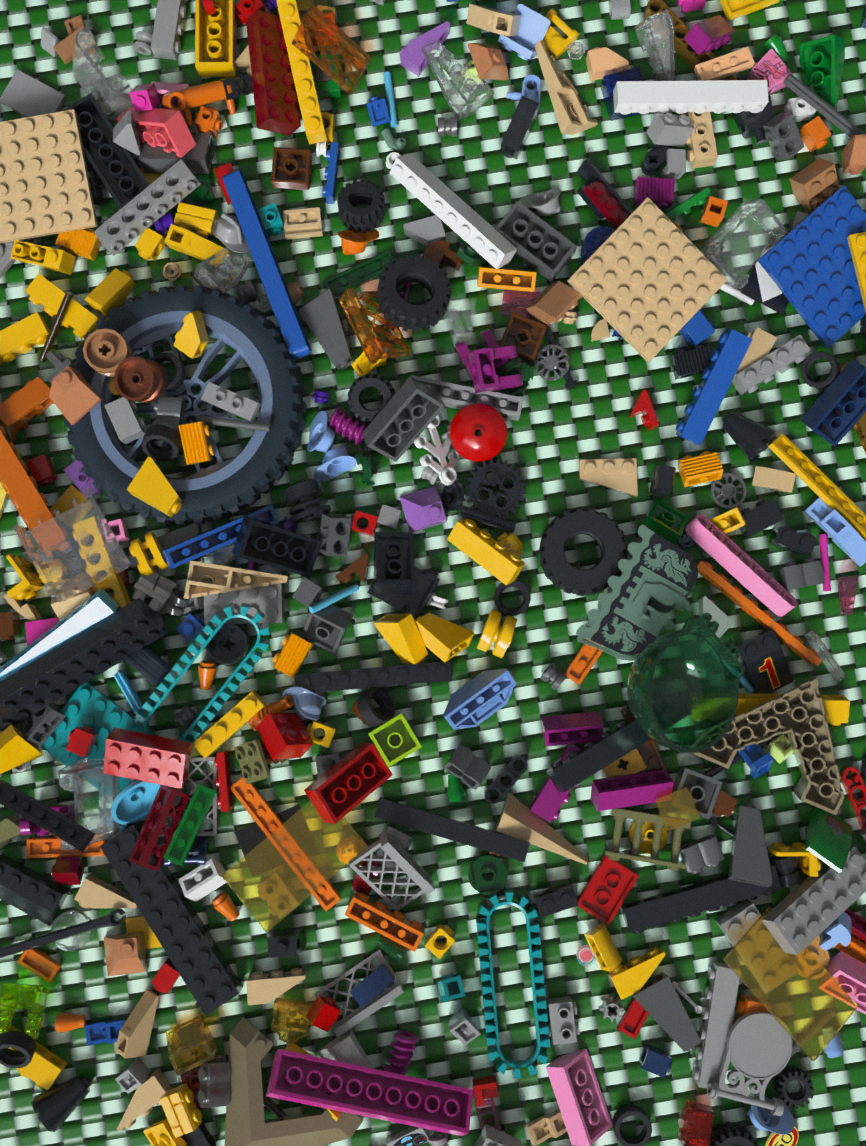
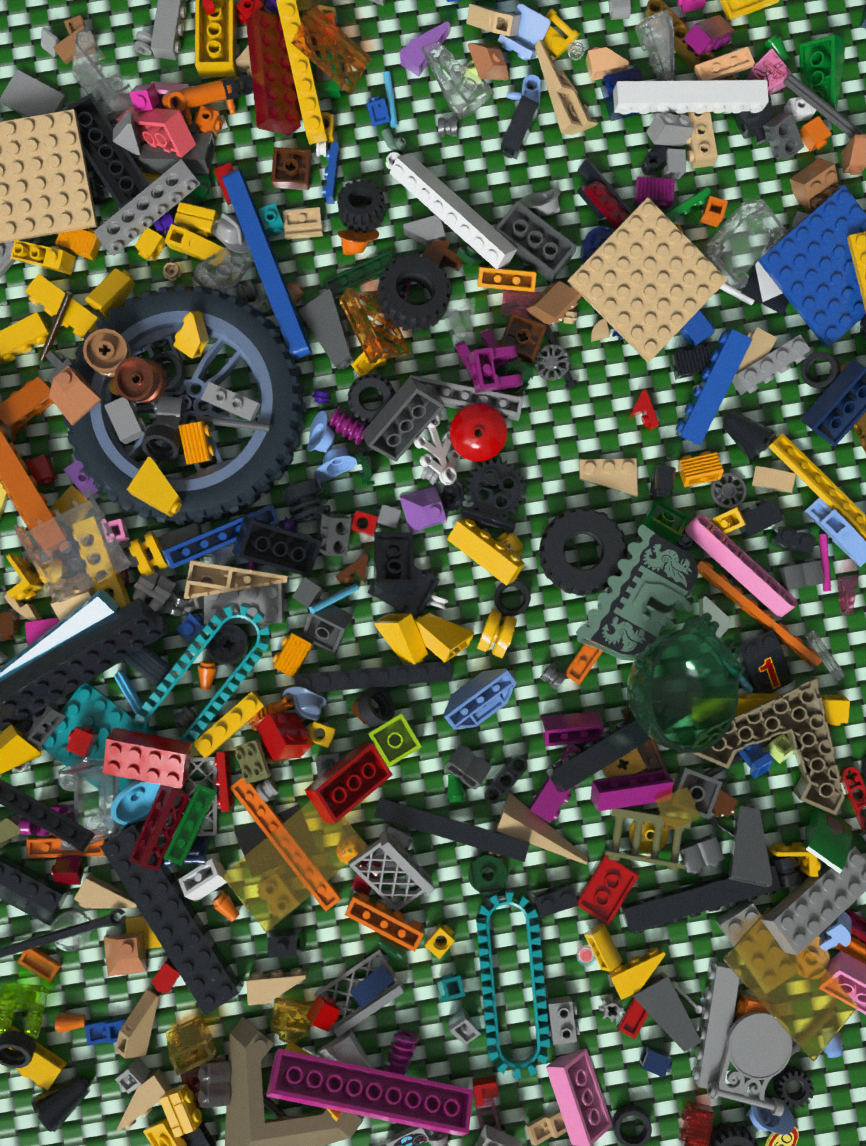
(267, 789): none -> light grey wheel

